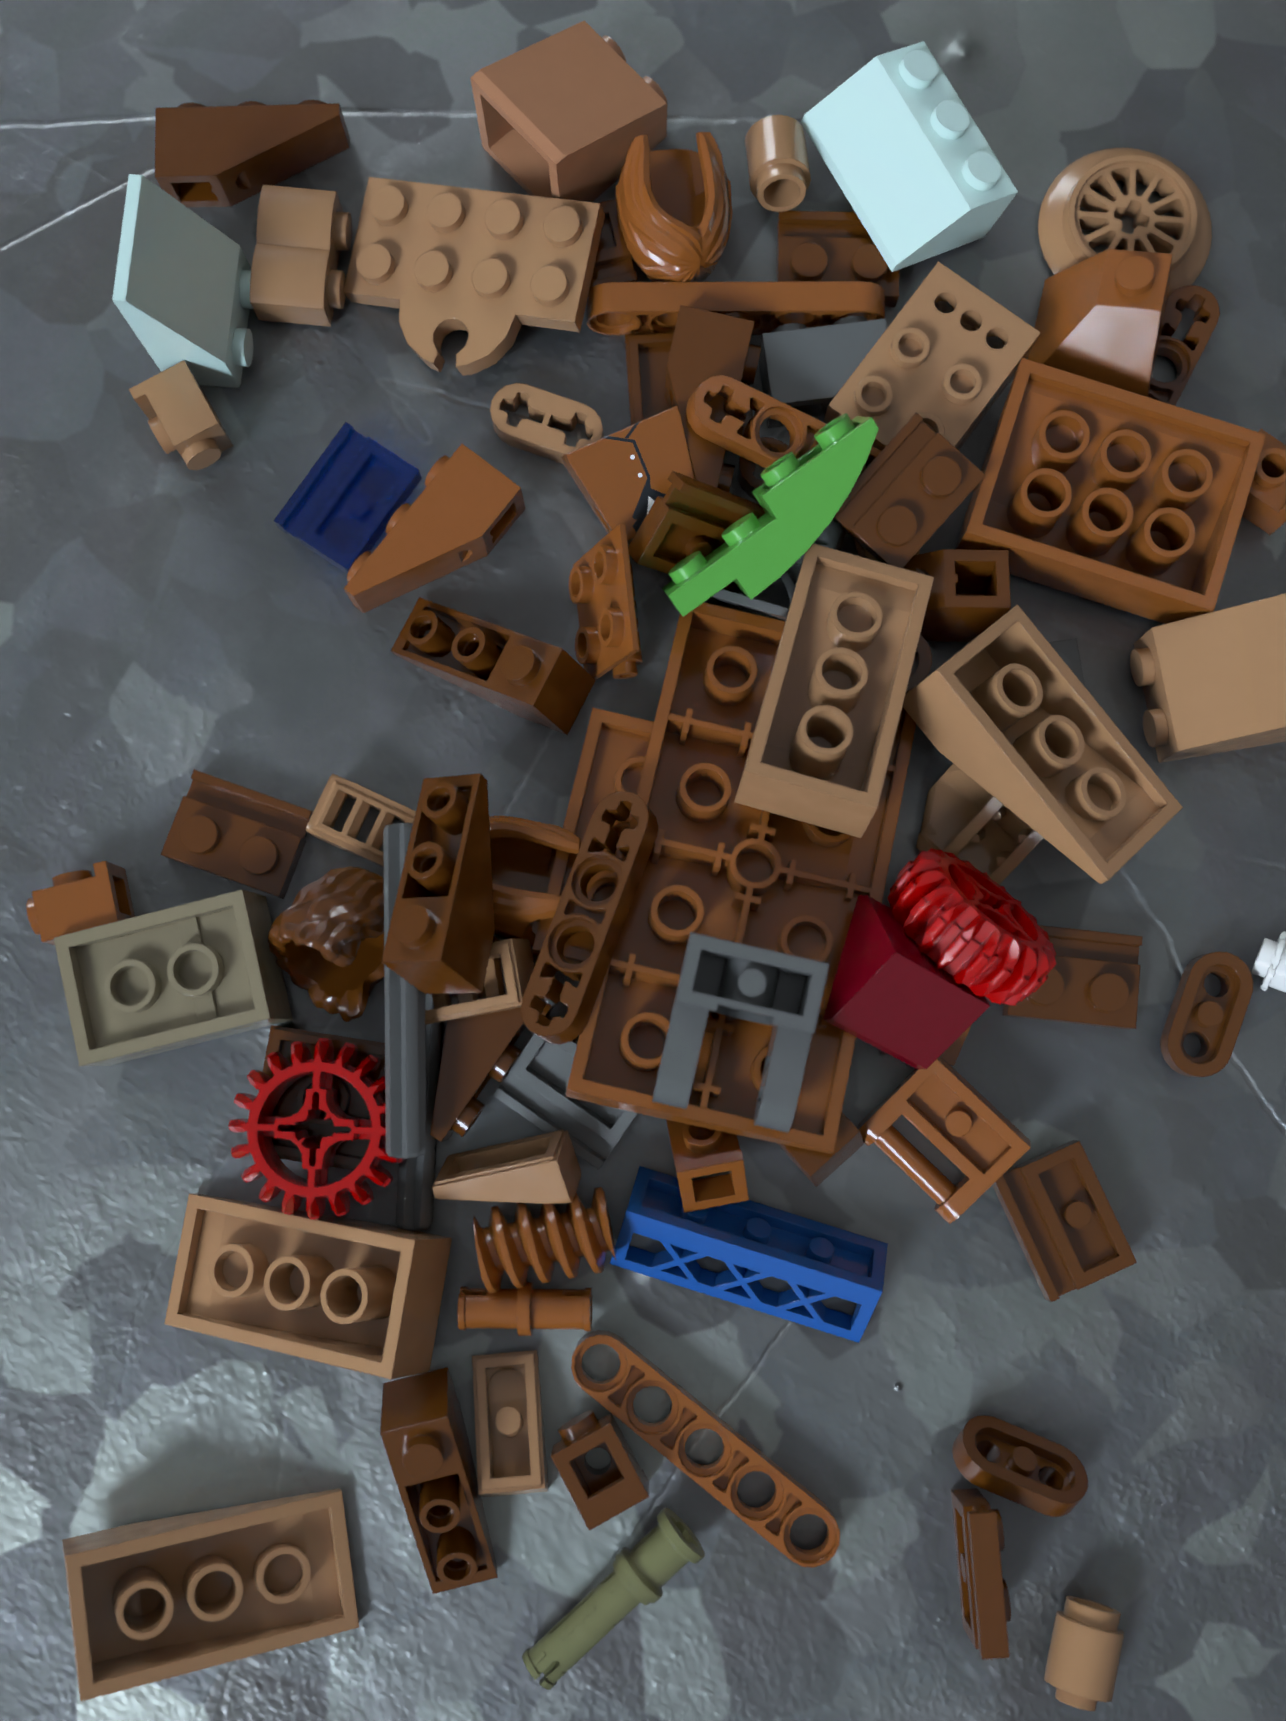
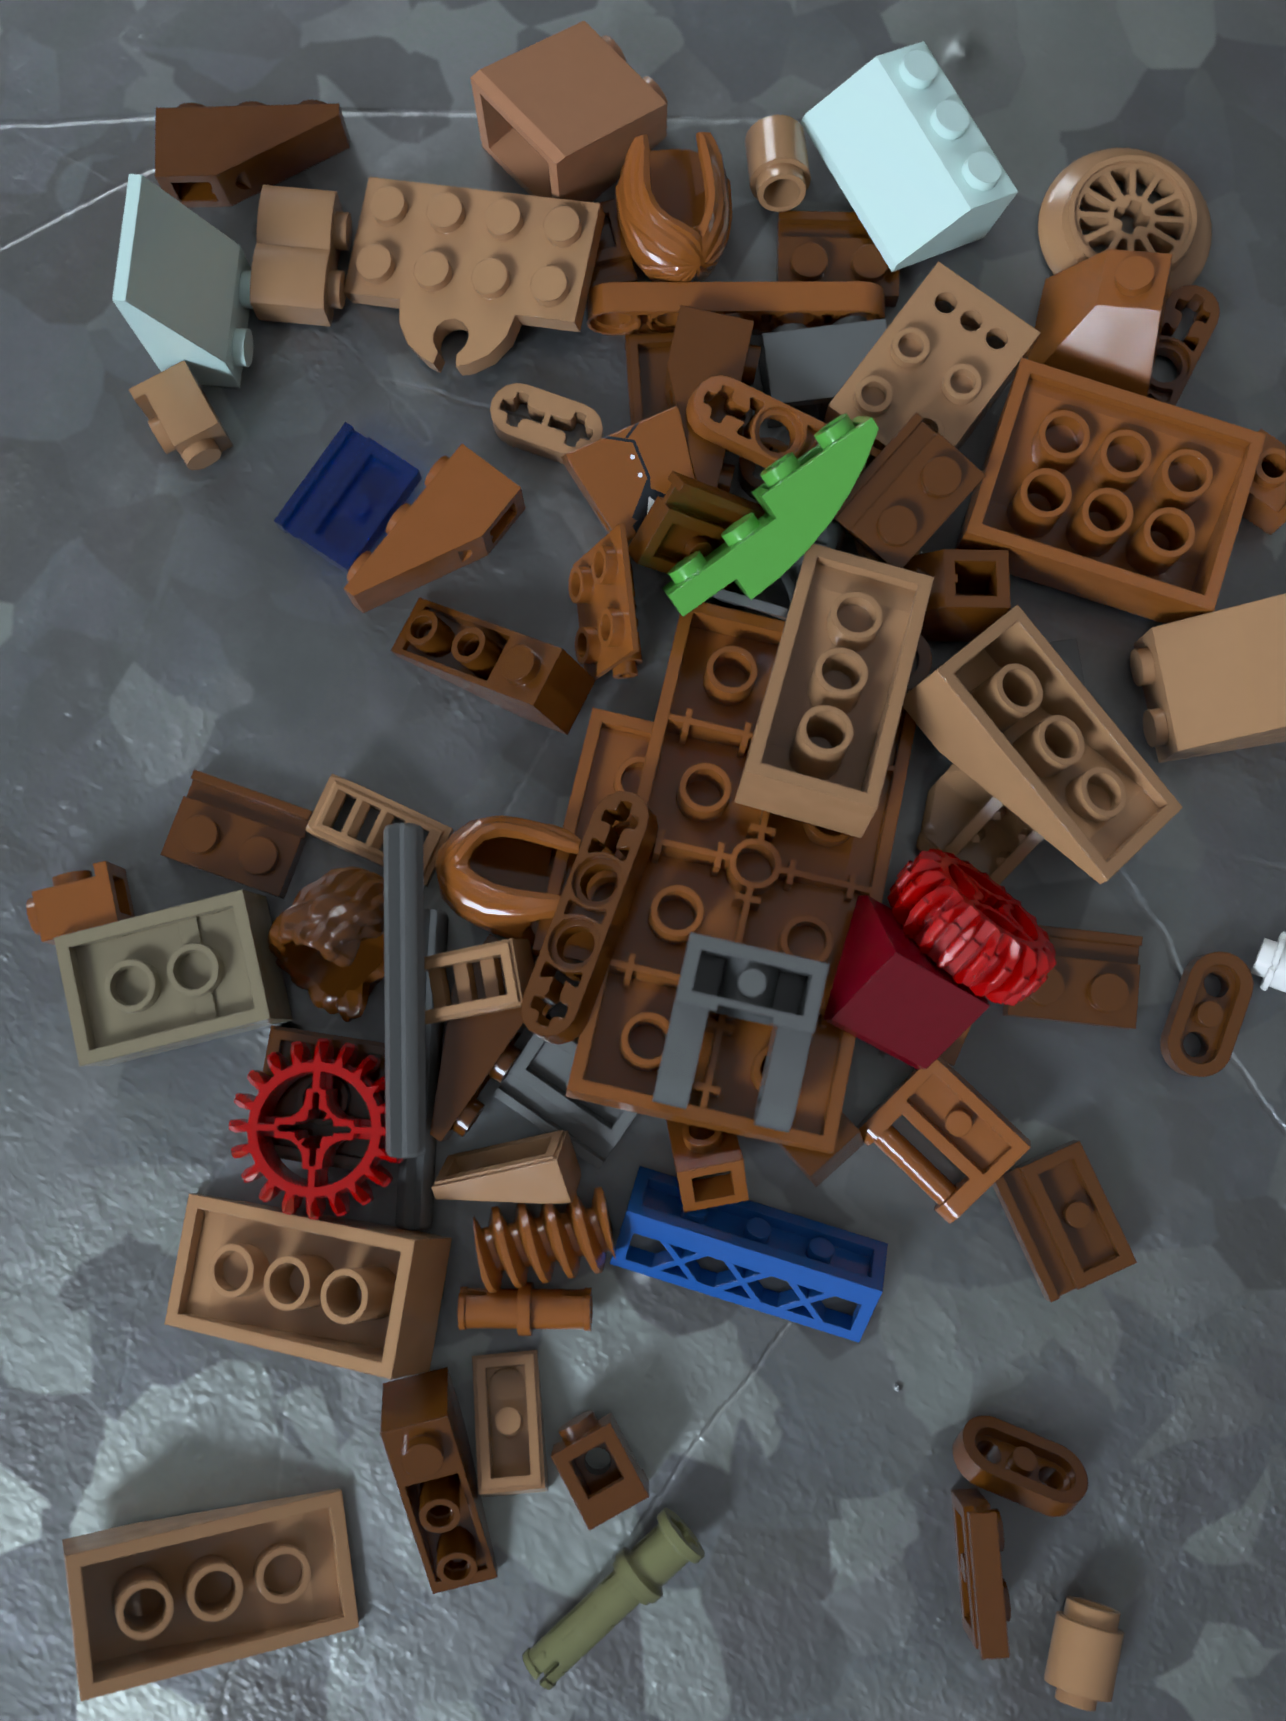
(445, 892): reddish brown slope -> none
(724, 1474): dark orange beam -> none

